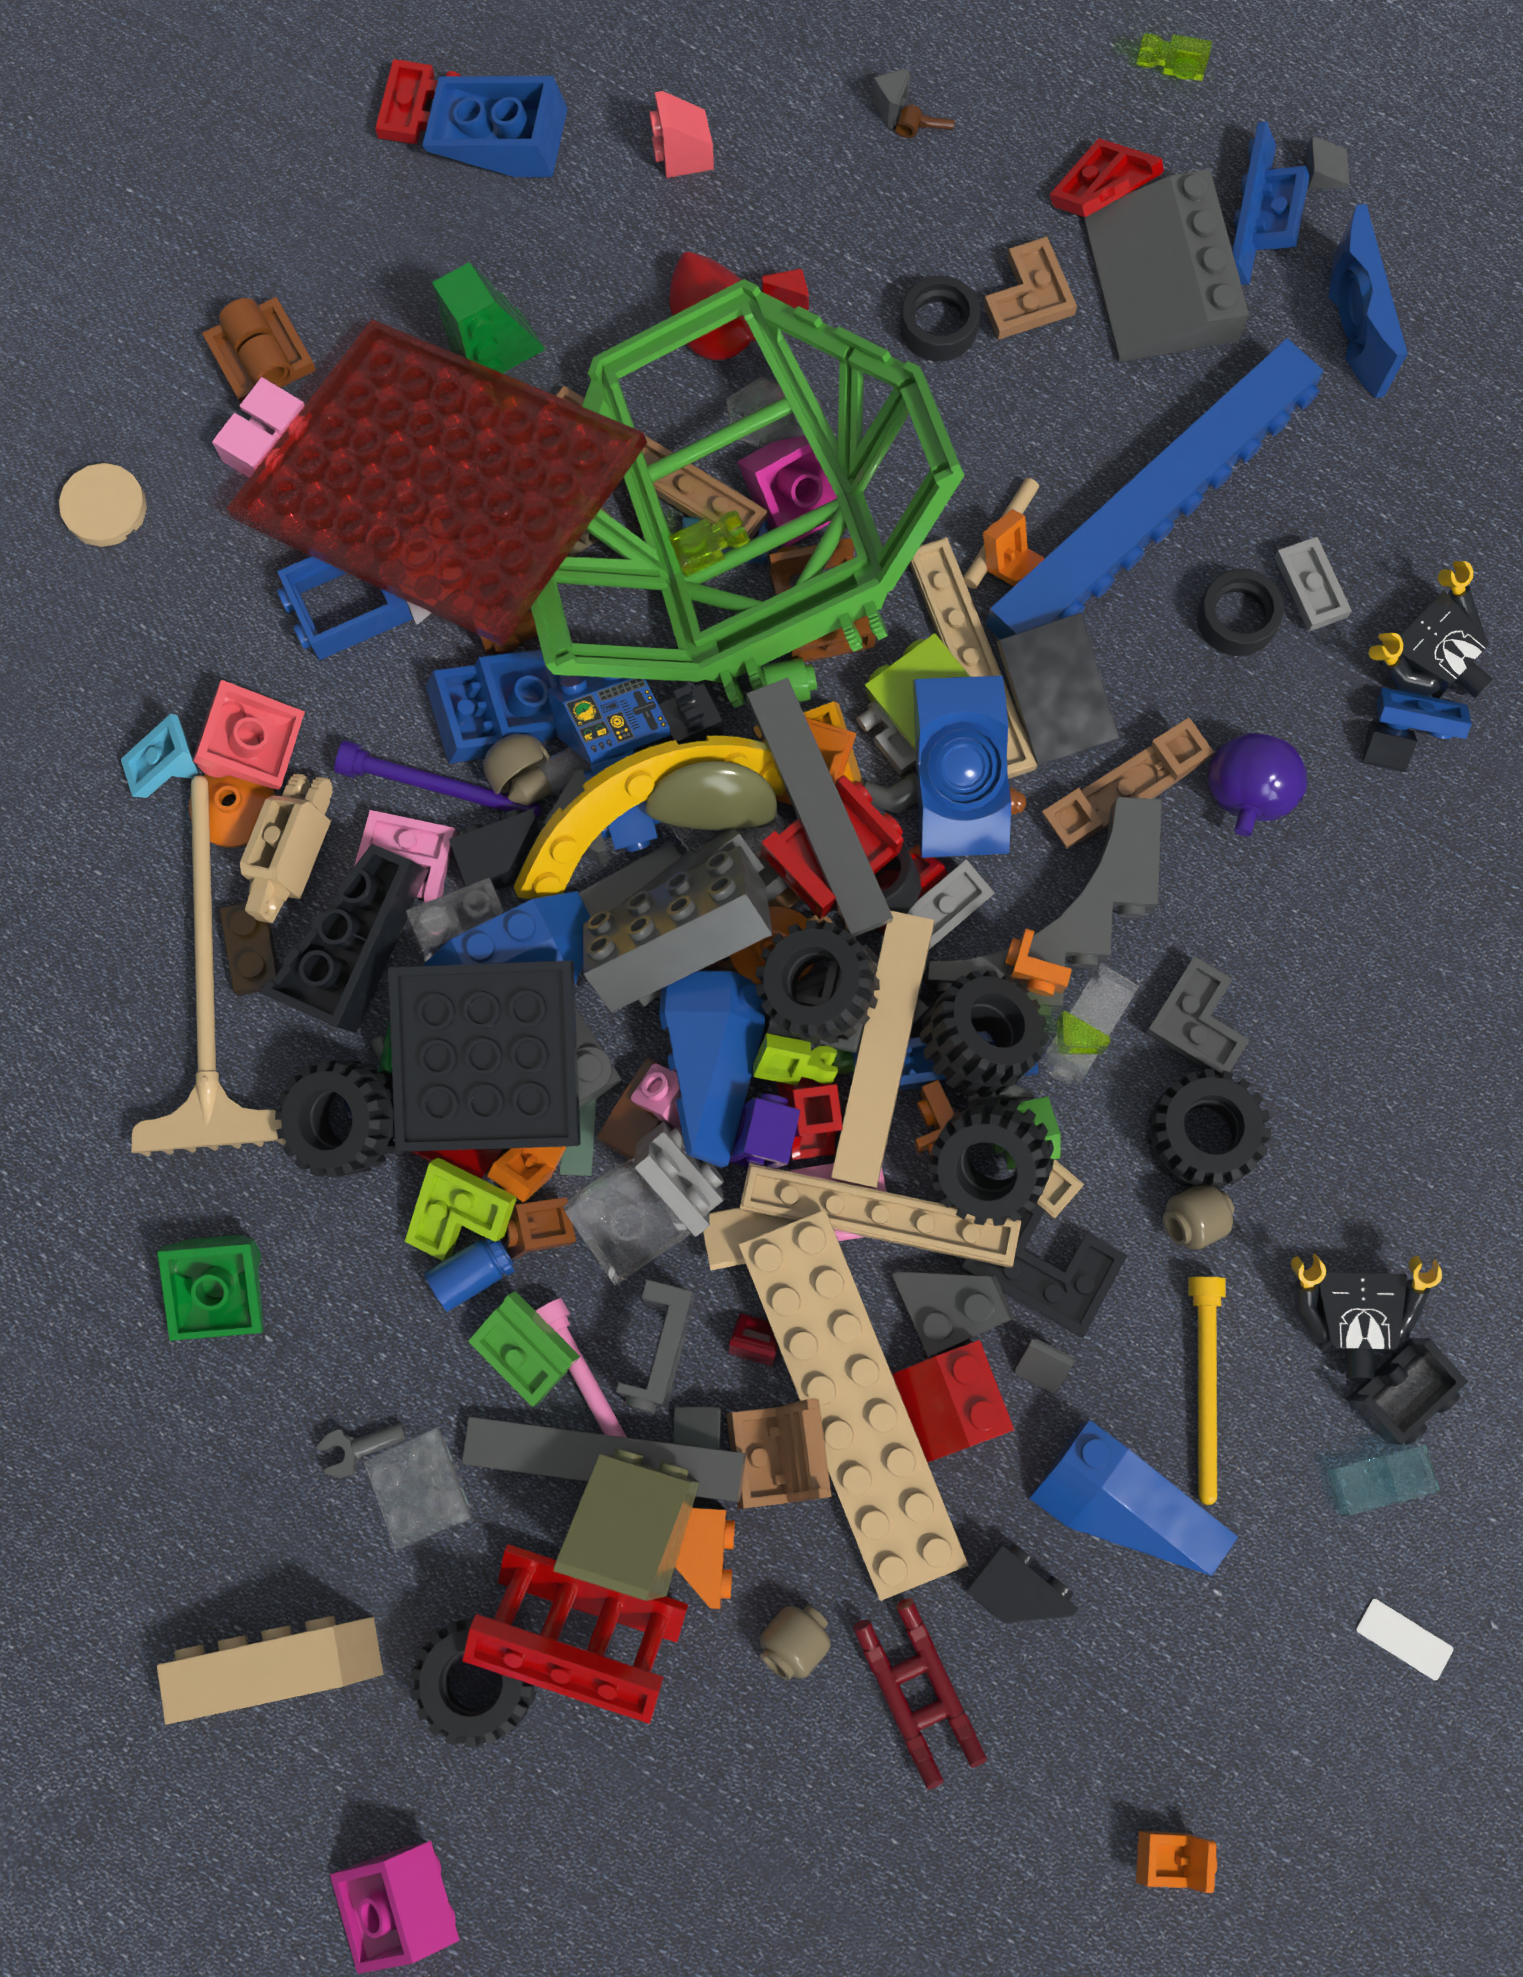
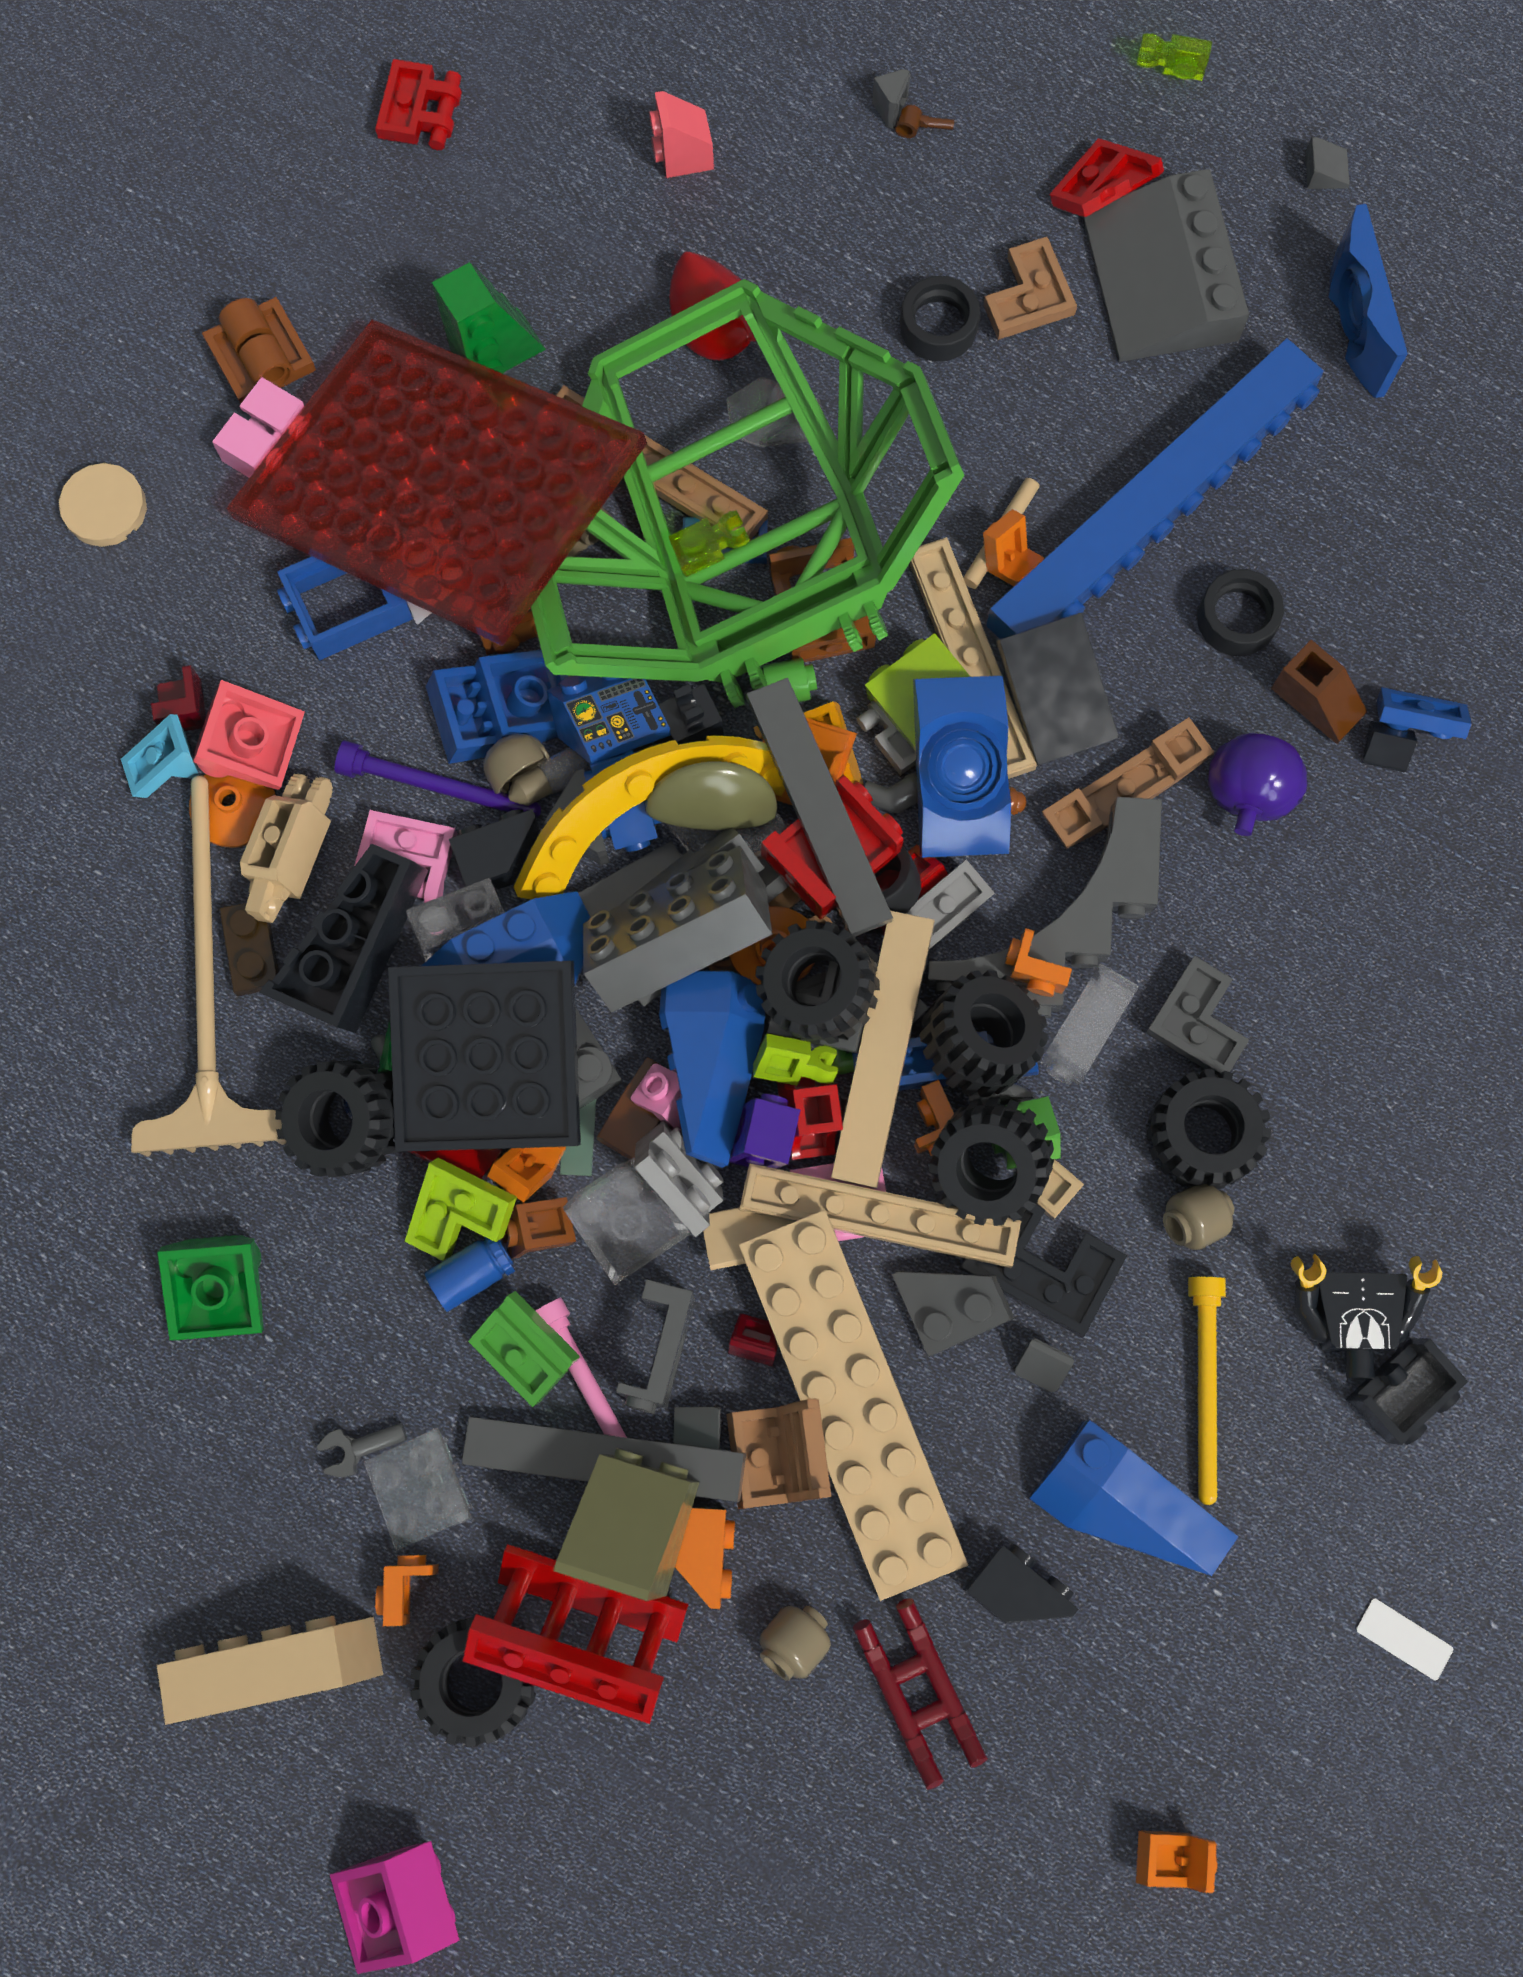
(182, 699): none -> dark red panel
(394, 1597): none -> orange bracket
(498, 123): blue slope -> none
(786, 481): dark pink slope -> none
(787, 287): red slope -> none
(953, 1401): red slope -> none
(1079, 1037): clear neon green slope -> none
(1270, 204): blue bracket -> none
(1312, 584): light grey plate -> none
(1321, 691): none -> reddish brown slope
(1383, 1480): clear light blue slope -> none
(1439, 643): black torso -> none

